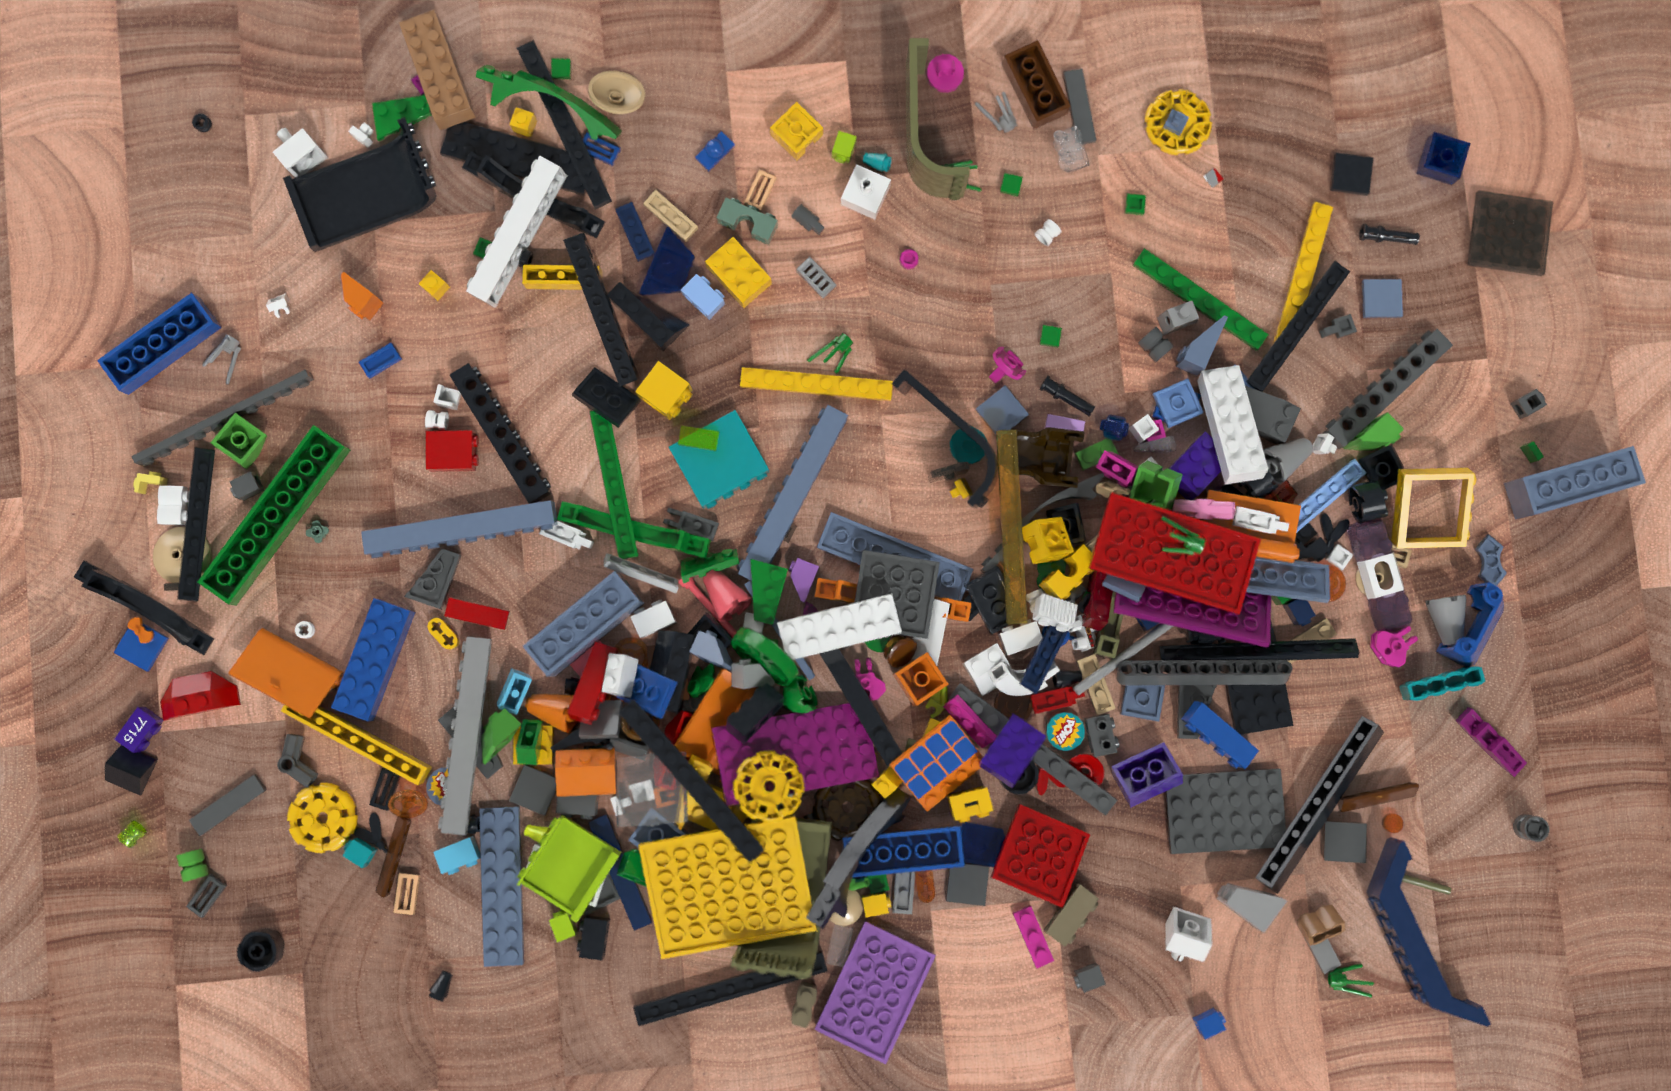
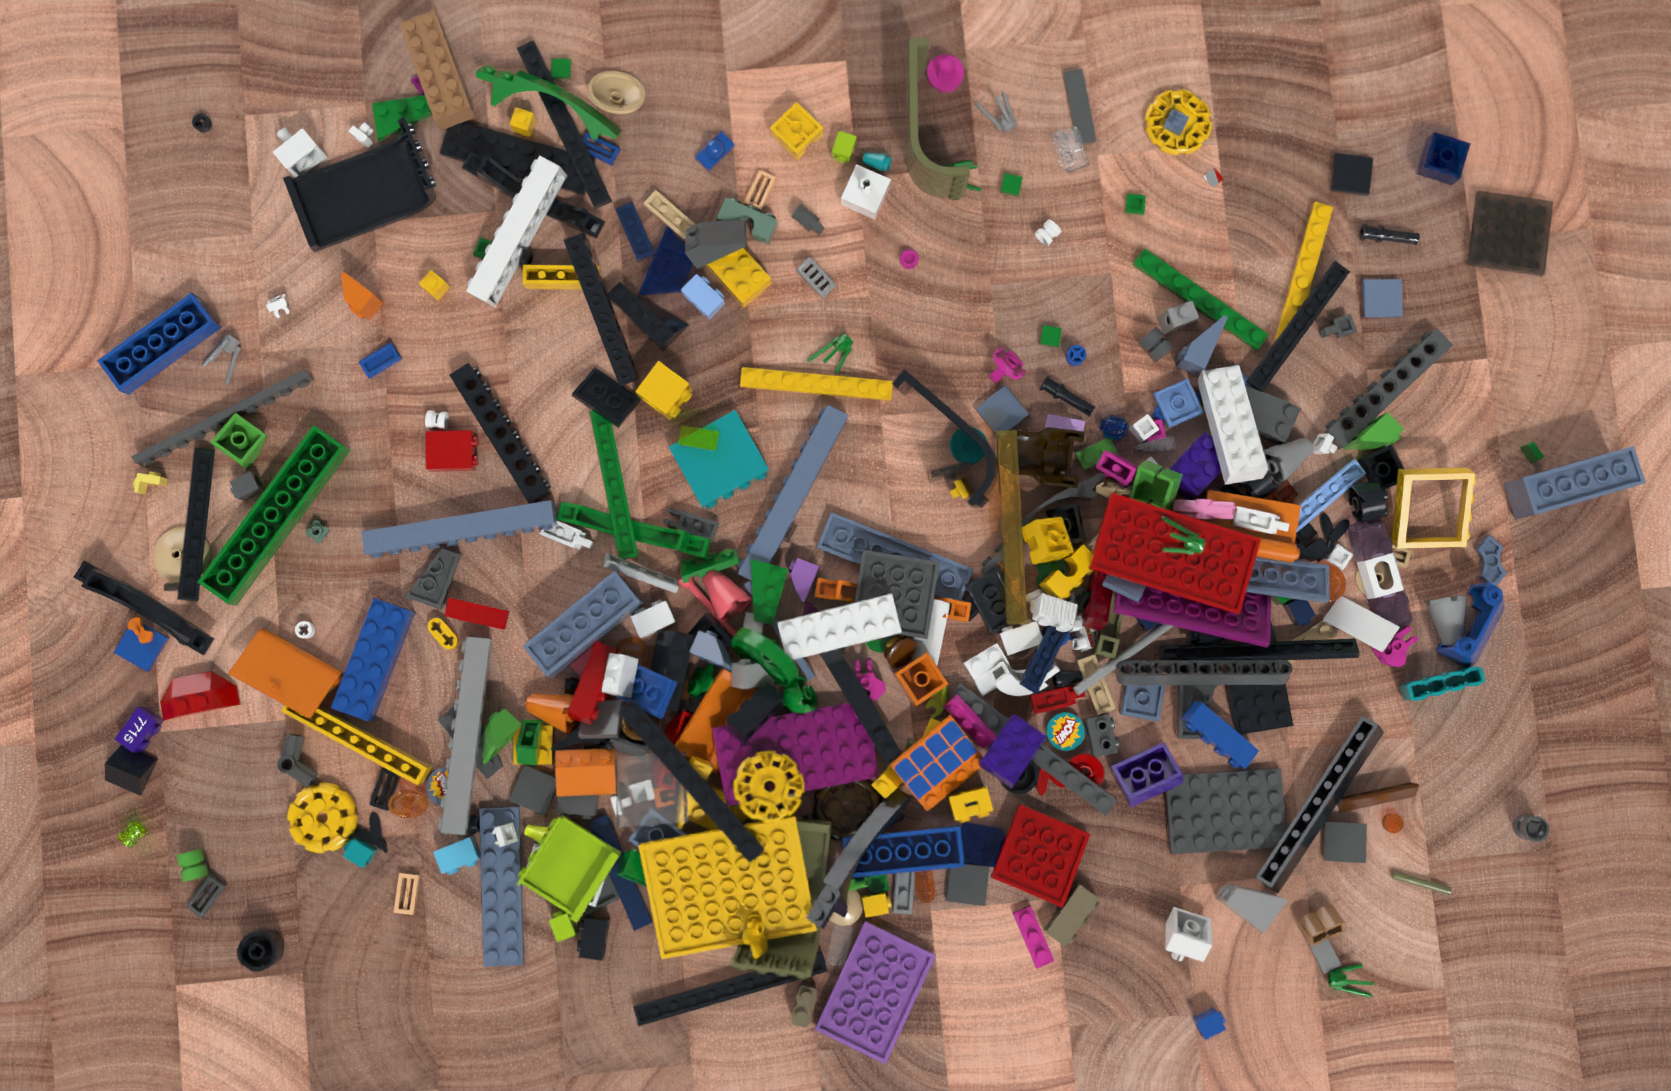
(172, 505): white brick -> none
(227, 805): dark grey tile -> none
(393, 856): reddish brown slope -> none
(440, 988): black cone -> none
(447, 397): white panel -> none
(505, 834): none -> white tile
(514, 691): medium azure brick -> none
(714, 240): none -> dark grey slope
(756, 938): none -> yellow plate
(1036, 84): reddish brown brick -> none
(1076, 351): none -> blue wheel
(1089, 977): dark grey brick -> none
(1361, 623): none -> white sticker
(1407, 939): dark blue slope -> none
(1491, 742): magenta slope -> none
(1523, 408): dark grey brick -> none

